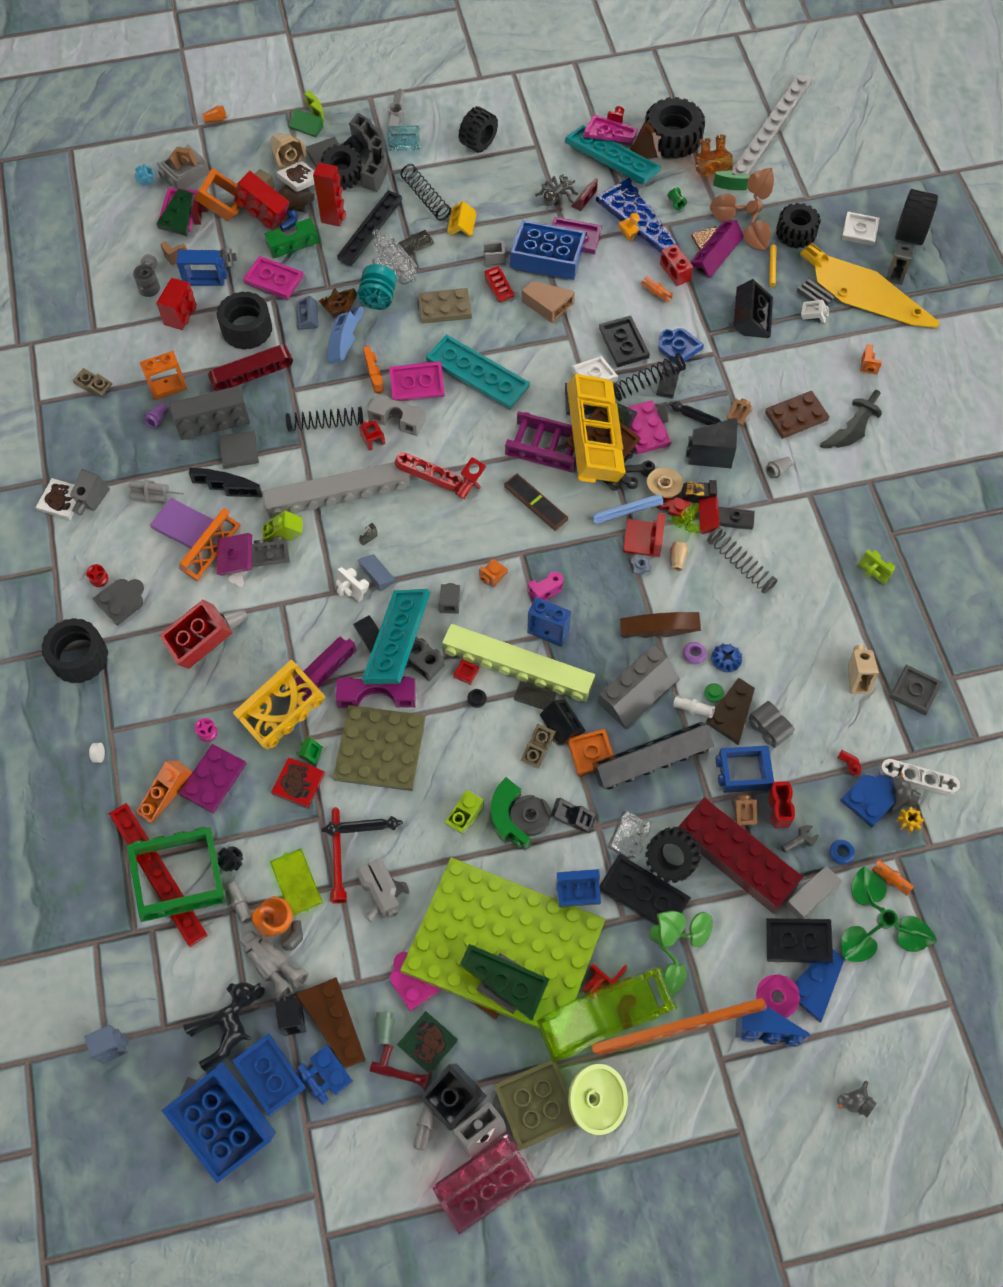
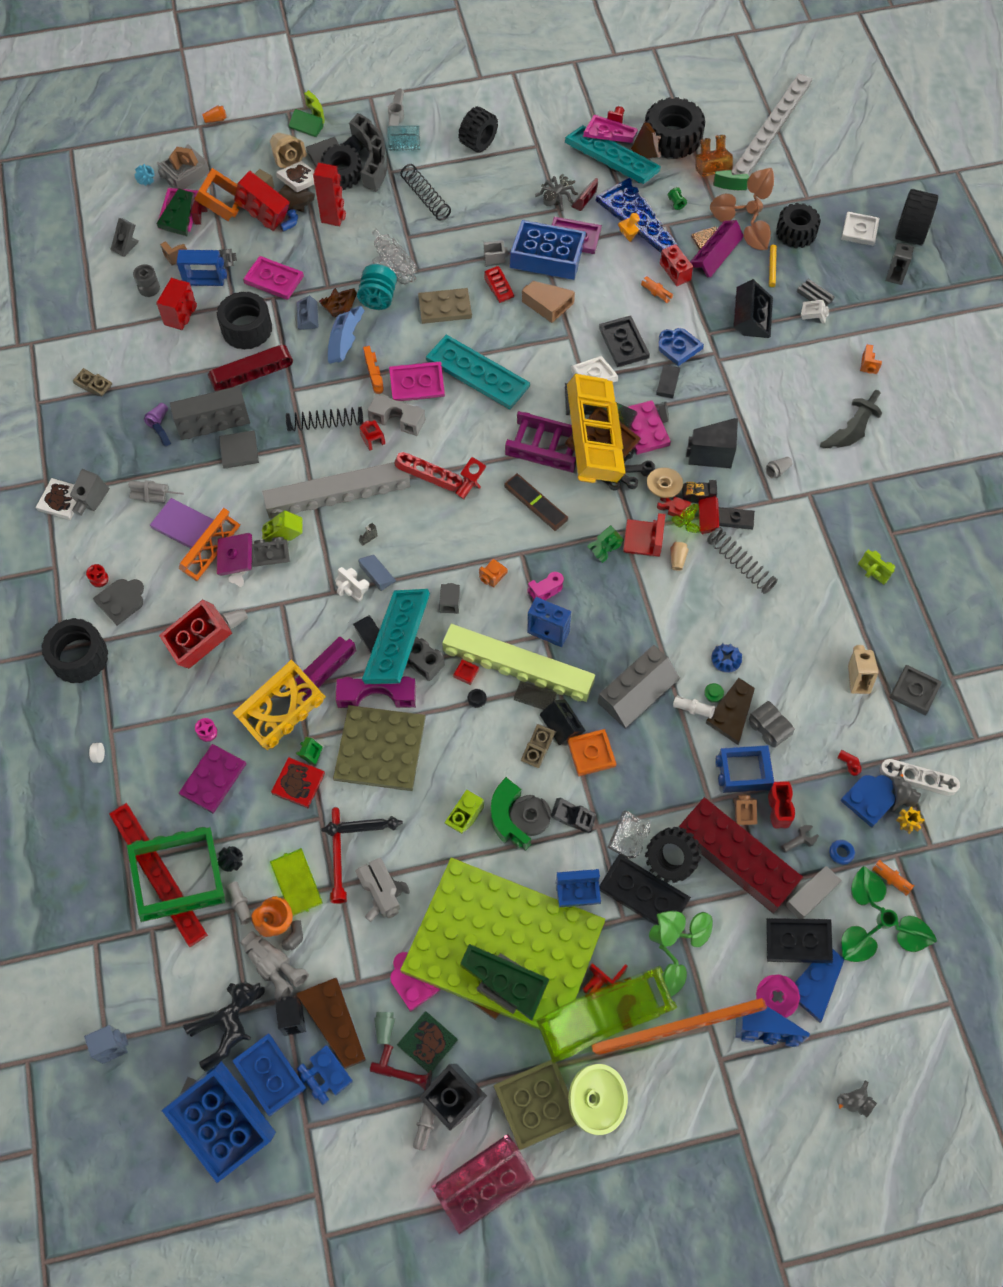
(123, 238): none -> dark grey slope
(149, 258): light grey plate -> none
(162, 434): none -> dark blue tile
(164, 789): orange slope -> none
(166, 386): orange window -> none
(232, 484): black slope -> none
(282, 244): green arch -> none
(373, 221): black plate -> none
(417, 245): clear smoke tile -> none
(462, 219): yellow panel -> none
(480, 1130): light grey brick -> none
(606, 541): none -> green plate
(617, 393): black piece -> none
(627, 509): light blue axle -> none
(641, 569): sand blue plate -> none
(653, 755): brick -> none
(660, 624): reddish brown slope -> none
(694, 413): black wheel -> none
(694, 646): medium lavender piece -> none
(740, 410): medium nougat bracket -> none
(797, 414): reddish brown plate -> none
(865, 289): yellow wing -> none

